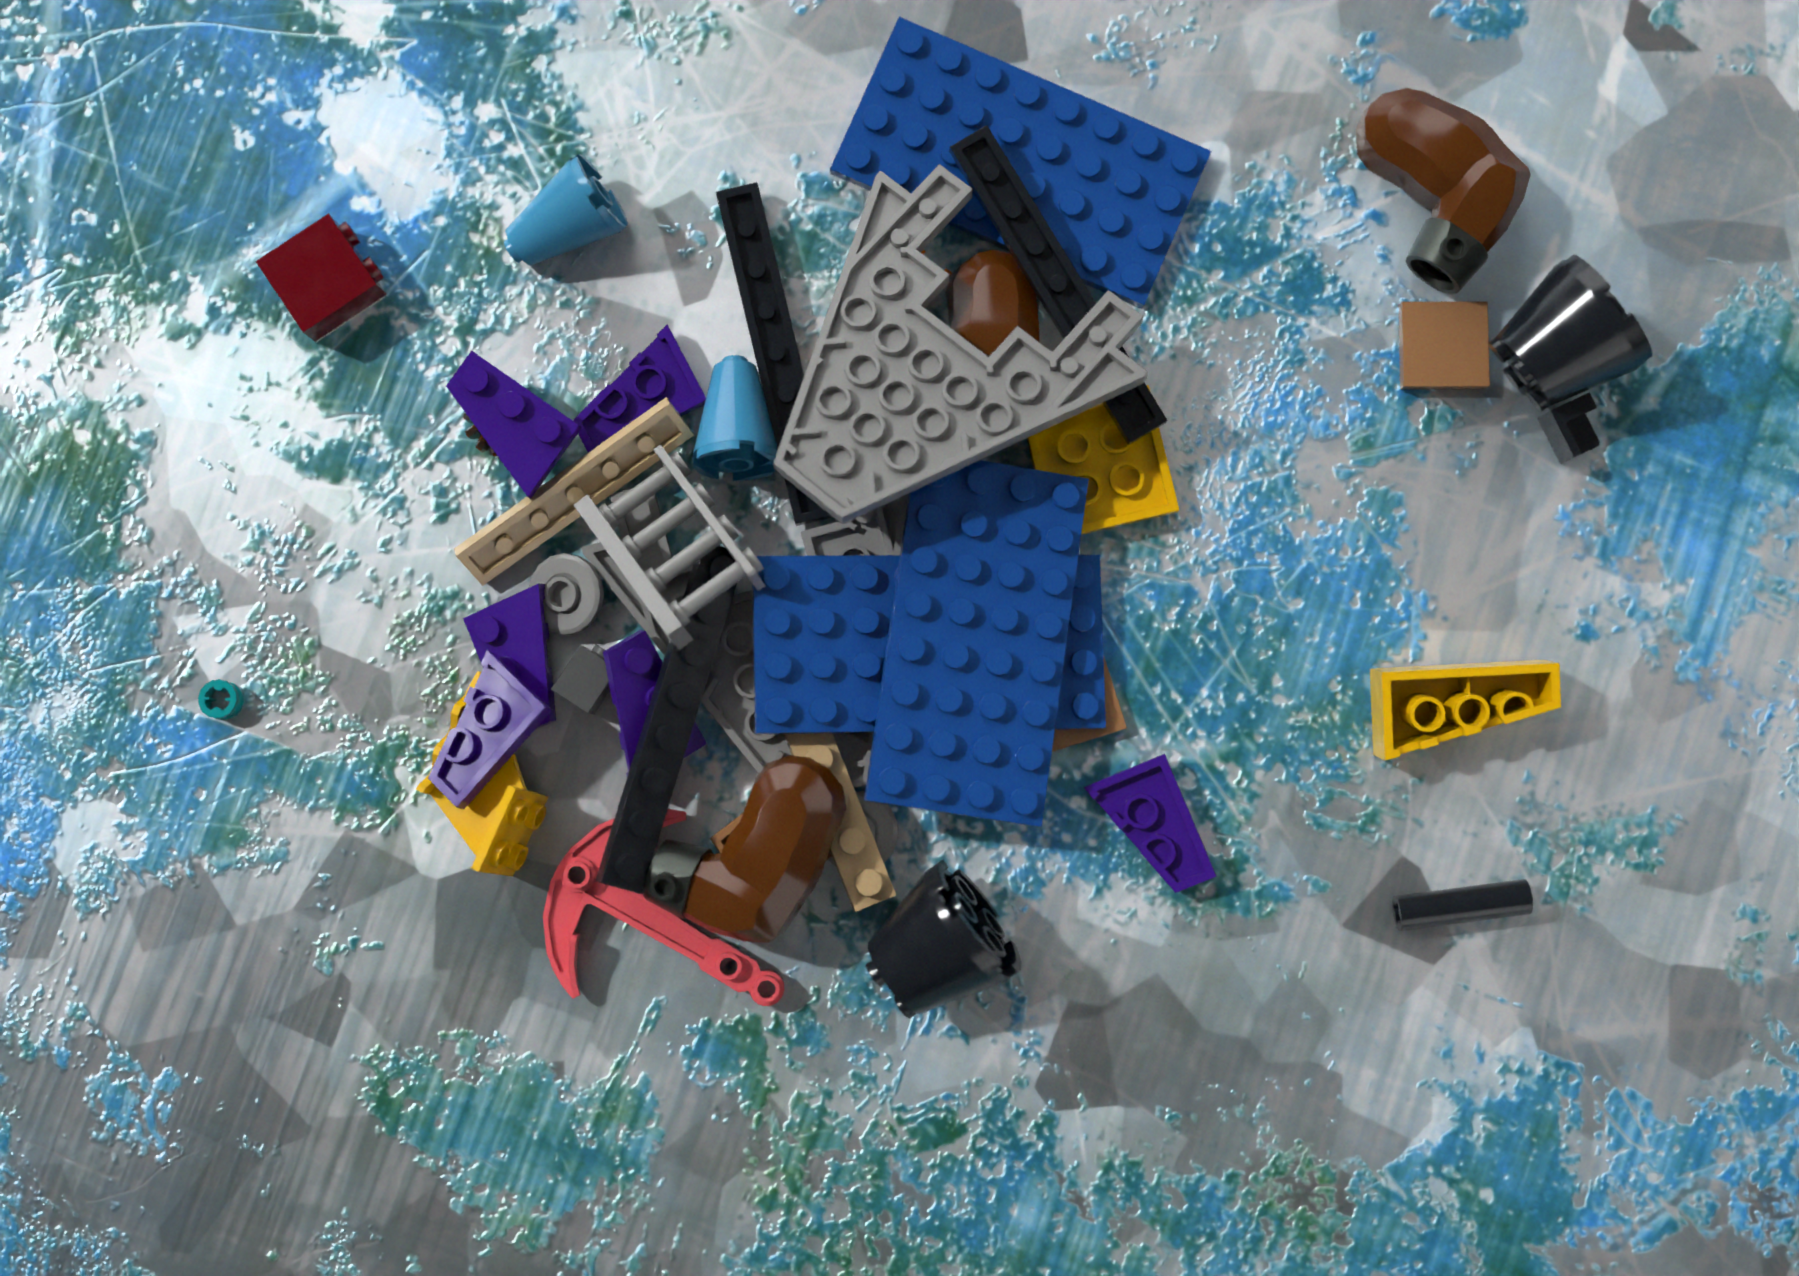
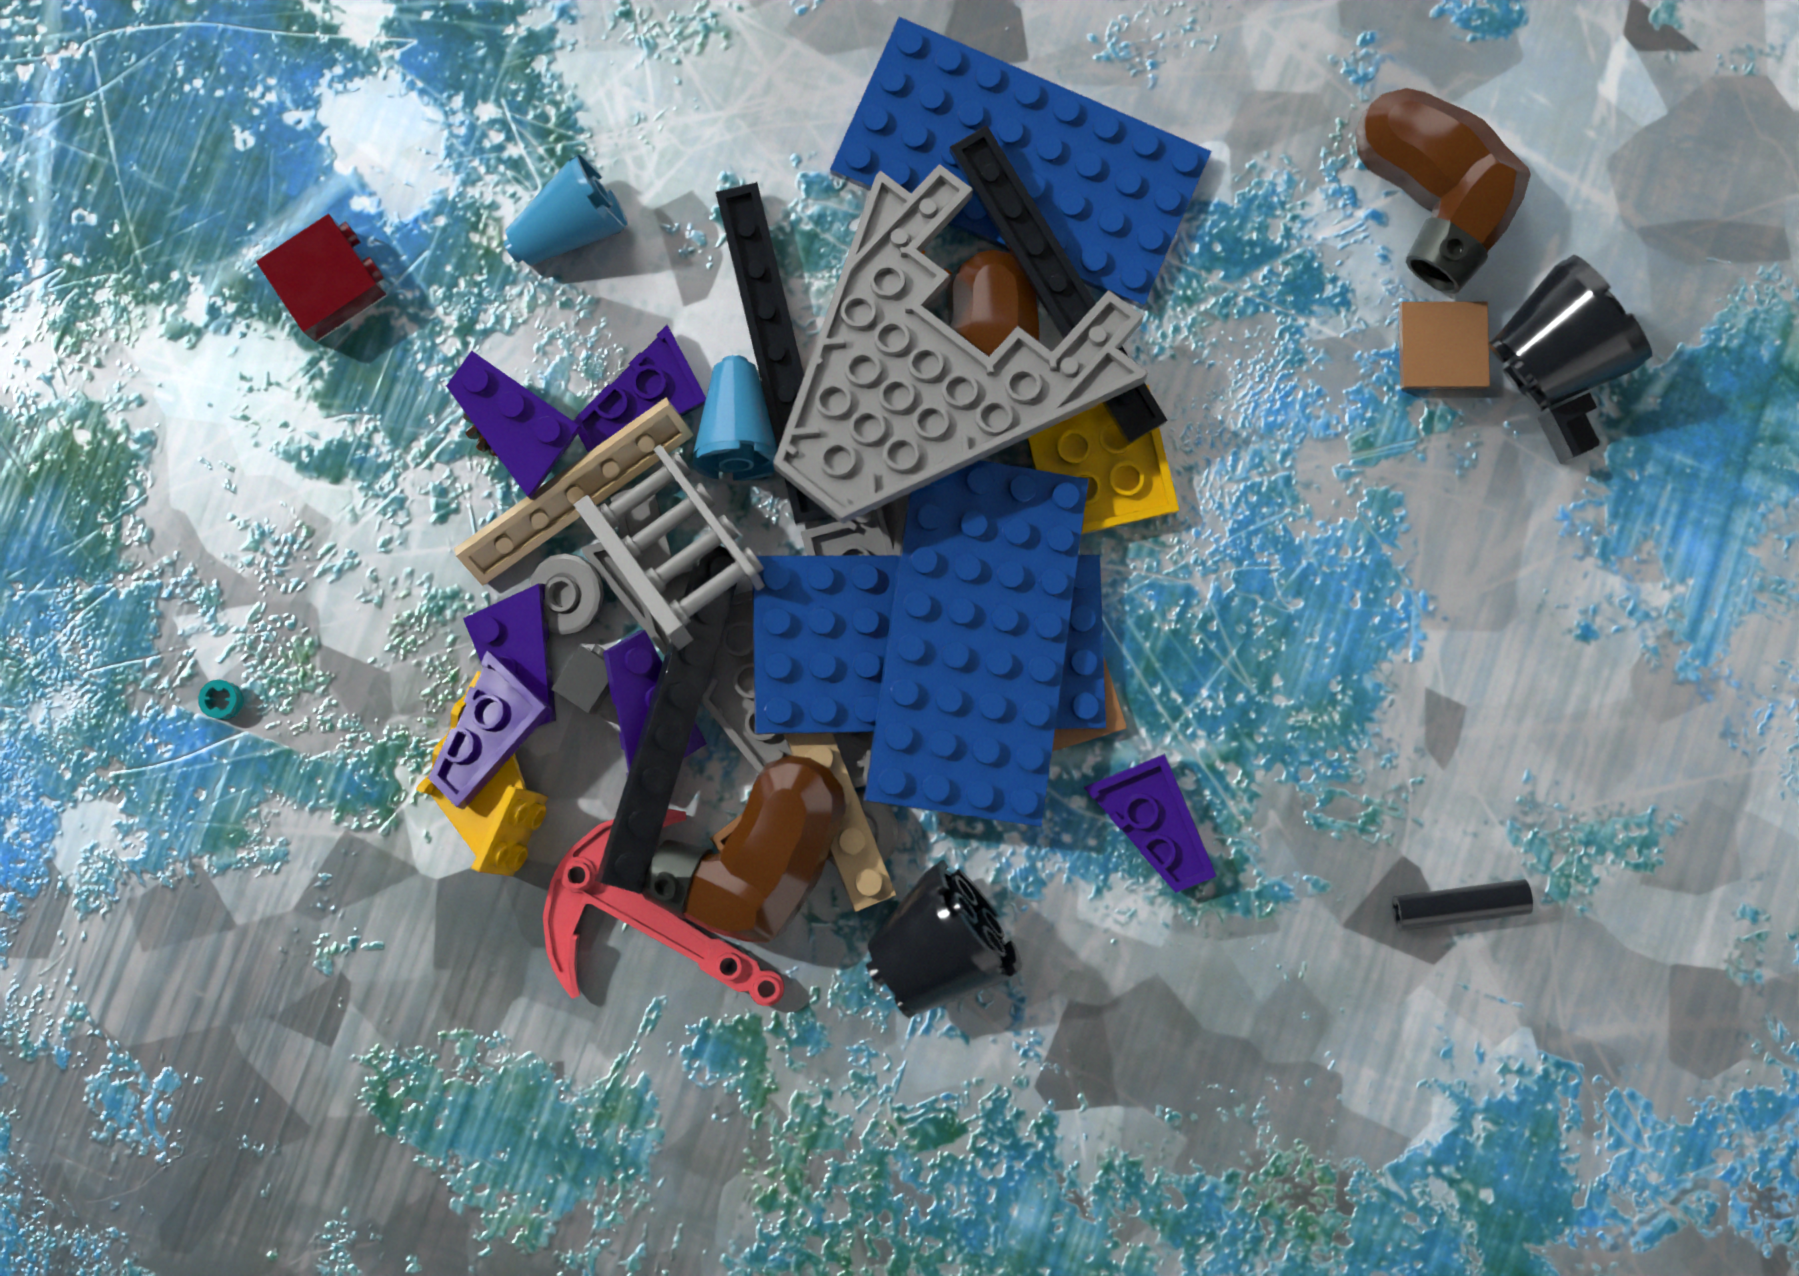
(1442, 702): yellow wedge -> none

